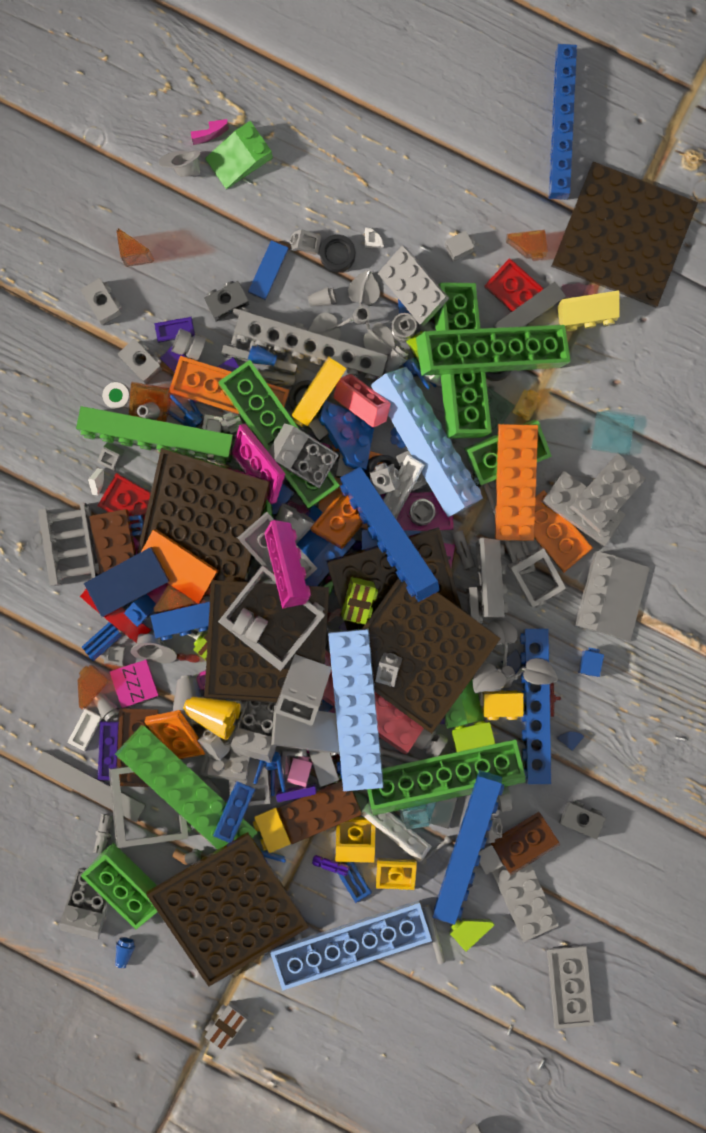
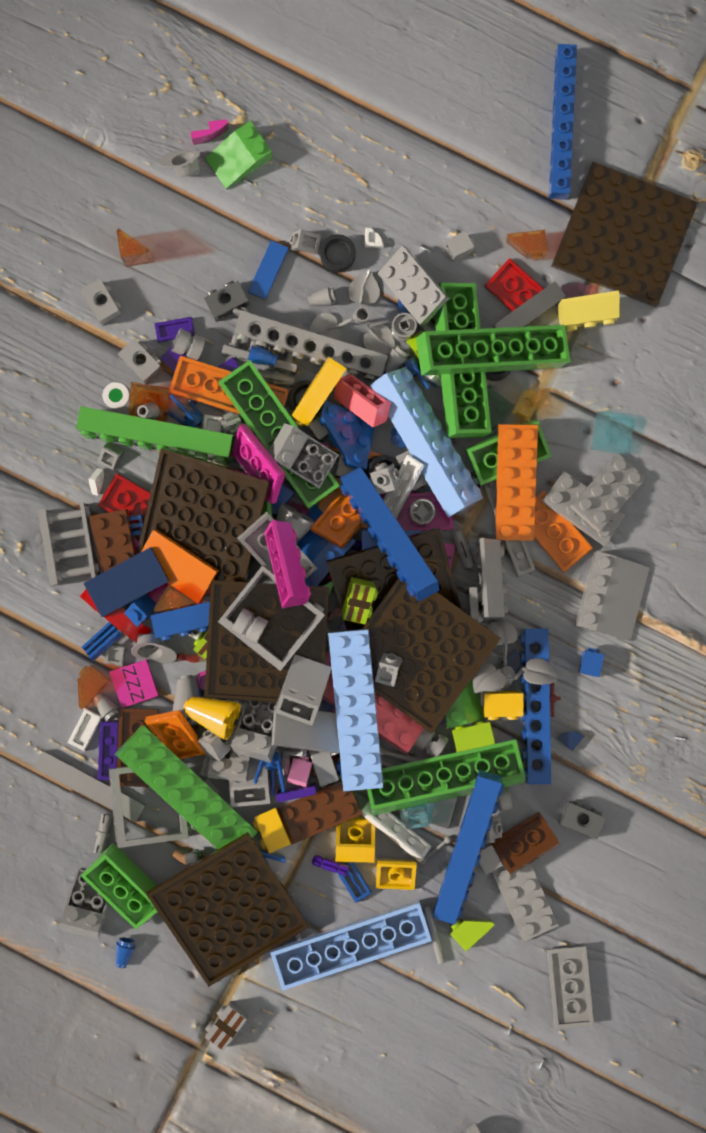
(234, 812): blue tile -> none
(528, 560): light grey window -> none

